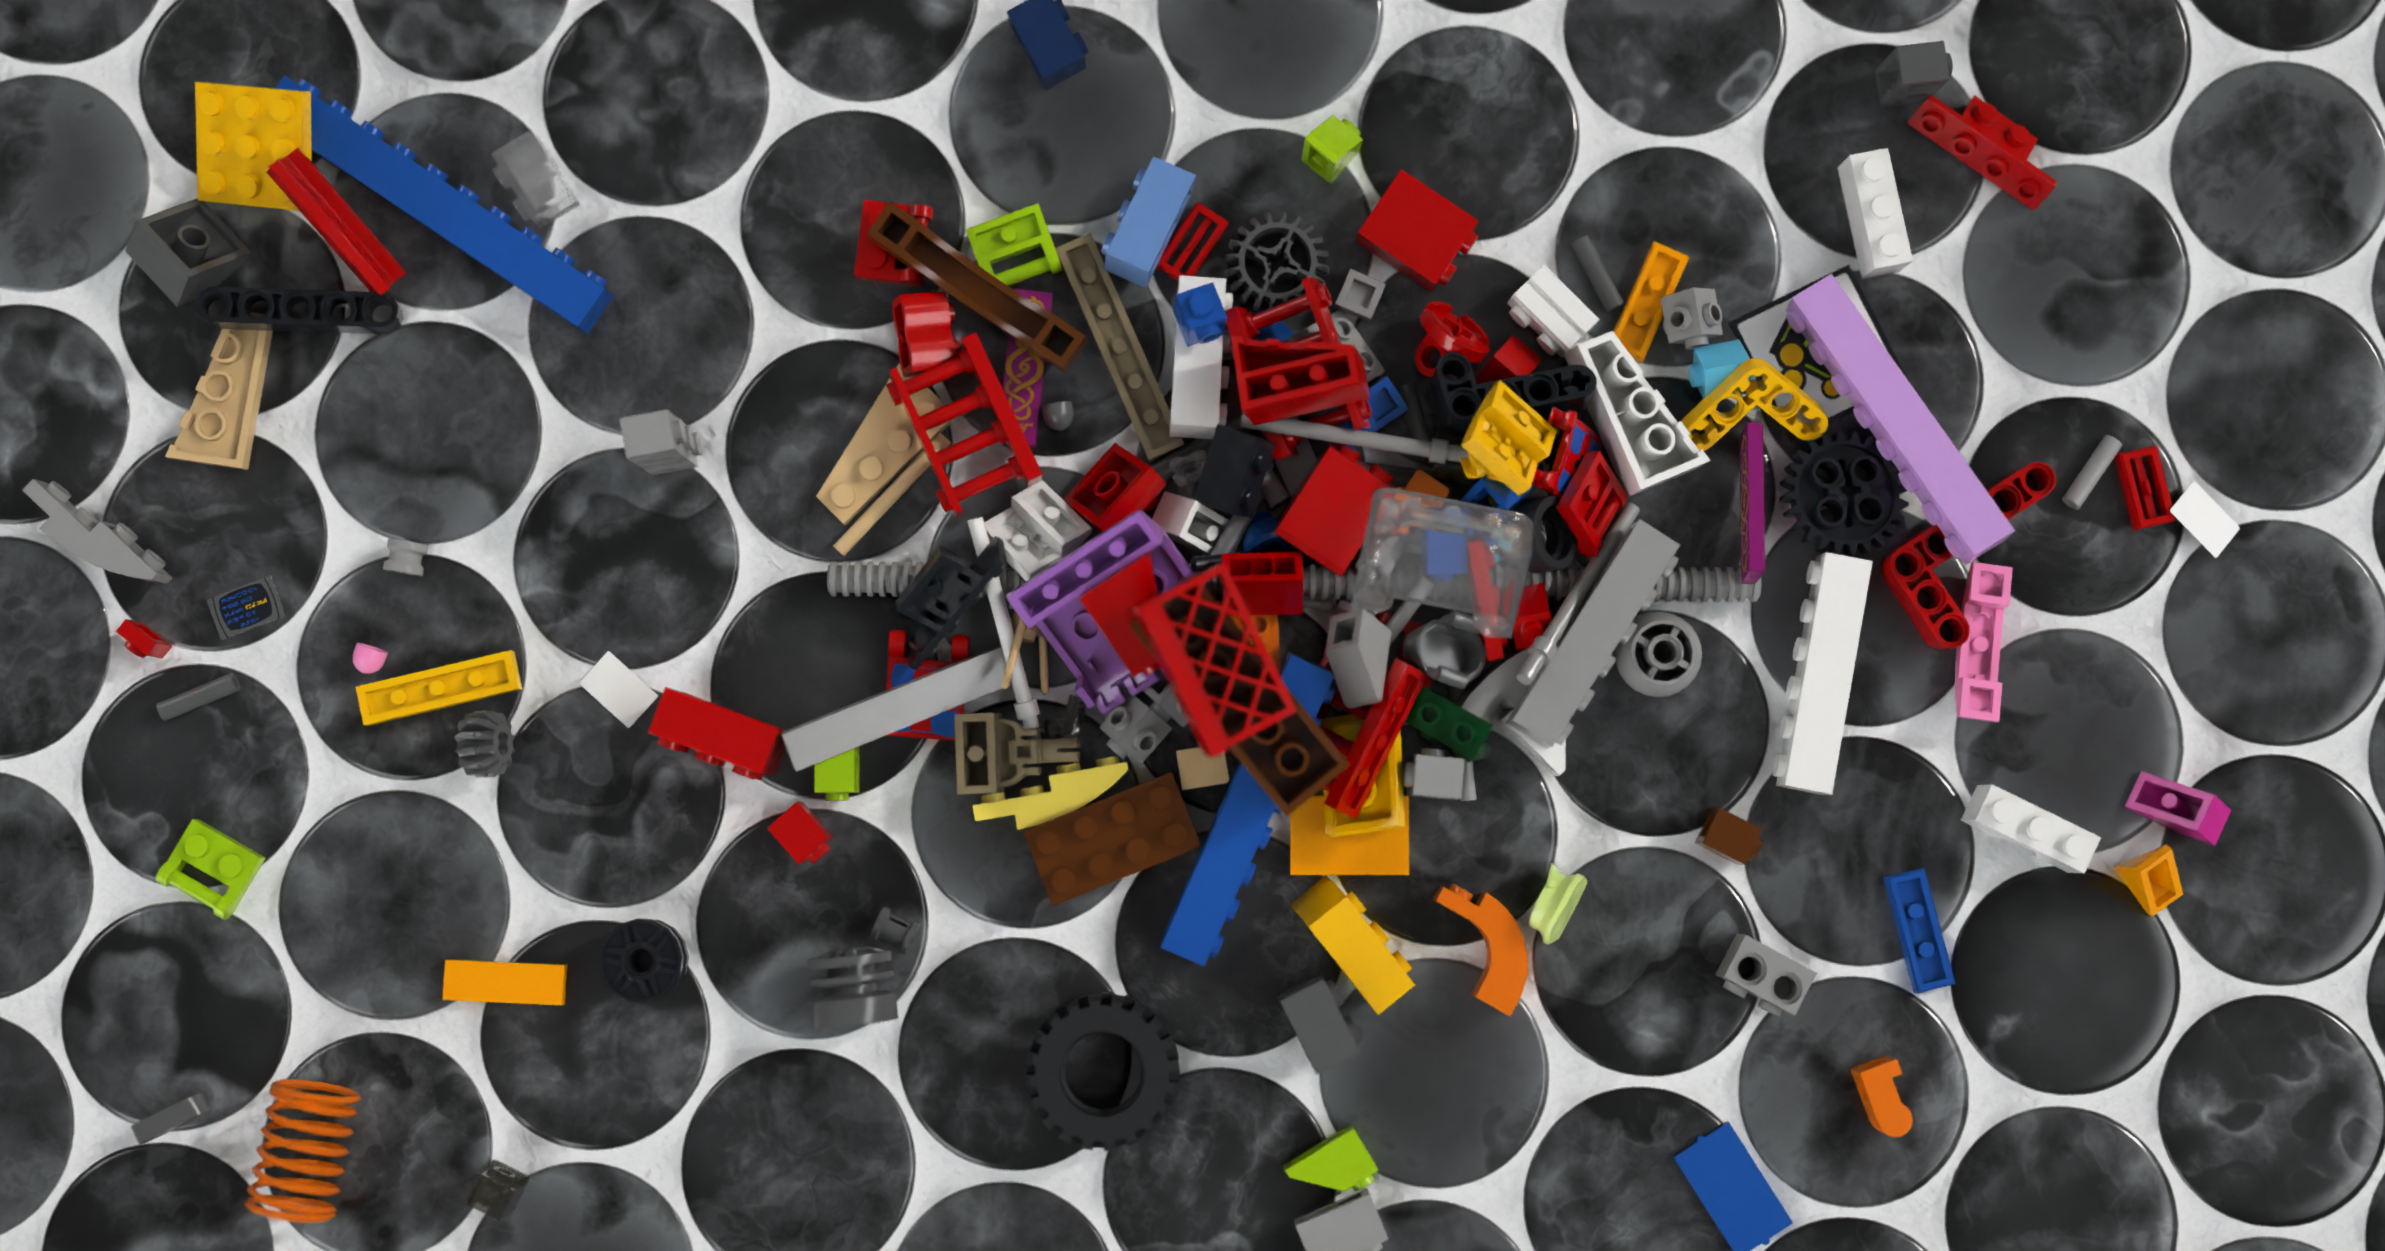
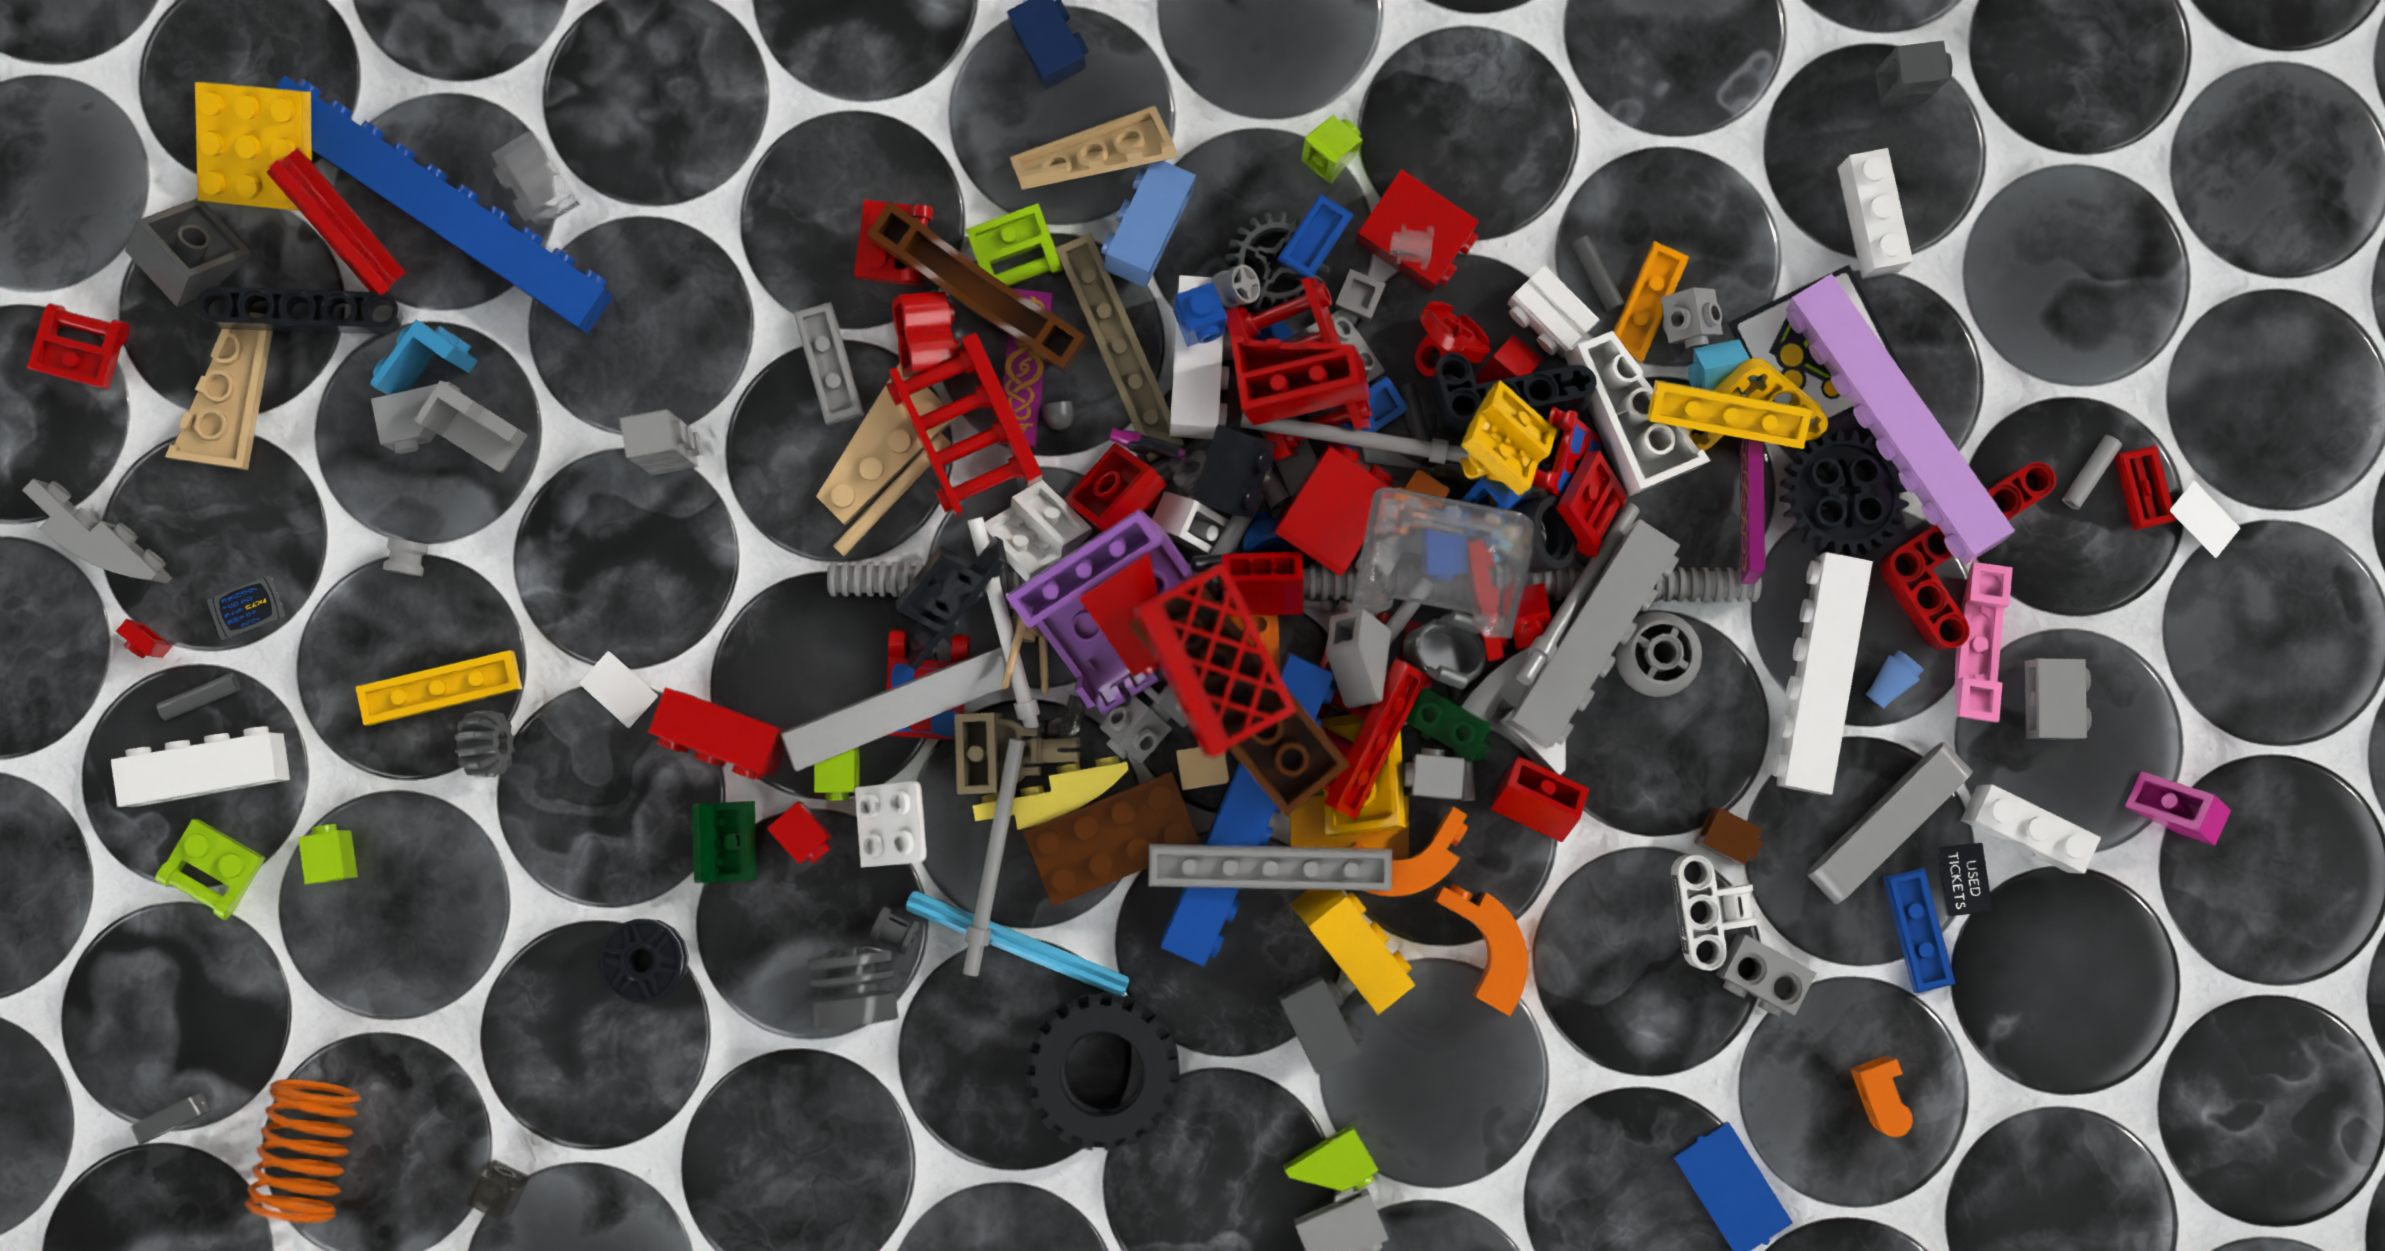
(73, 358): none -> red plate
(200, 769): none -> white brick
(327, 855): none -> lime brick
(368, 658): bright pink hinge -> none
(396, 416): none -> light grey slope
(414, 351): none -> dark azure bracket
(471, 426): none -> light grey panel
(505, 982): light orange tile -> none
(724, 842): none -> dark green bracket
(829, 363): none -> light grey tile
(890, 824): none -> white bracket
(978, 933): none -> light grey bar
(1020, 944): none -> medium azure axle
(1101, 149): none -> tan wing
(1144, 444): none -> black piece
(1174, 272): red tile -> none
(1237, 286): none -> light grey wheel
(1270, 867): none -> light grey tile
(1315, 237): none -> blue tile
(1412, 246): none -> clear brick
(1430, 863): none -> orange arch
(1539, 799): none -> red brick
(1556, 903): yellowish green hat -> none
(1725, 906): none -> white beam
(1729, 414): none -> yellow plate
(1889, 822): none -> light grey beam
(1894, 679): none -> medium blue cone
(1965, 879): none -> black sticker
(1986, 144): red bracket -> none
(2057, 699): none -> light grey brick
(2152, 879): light orange slope -> none

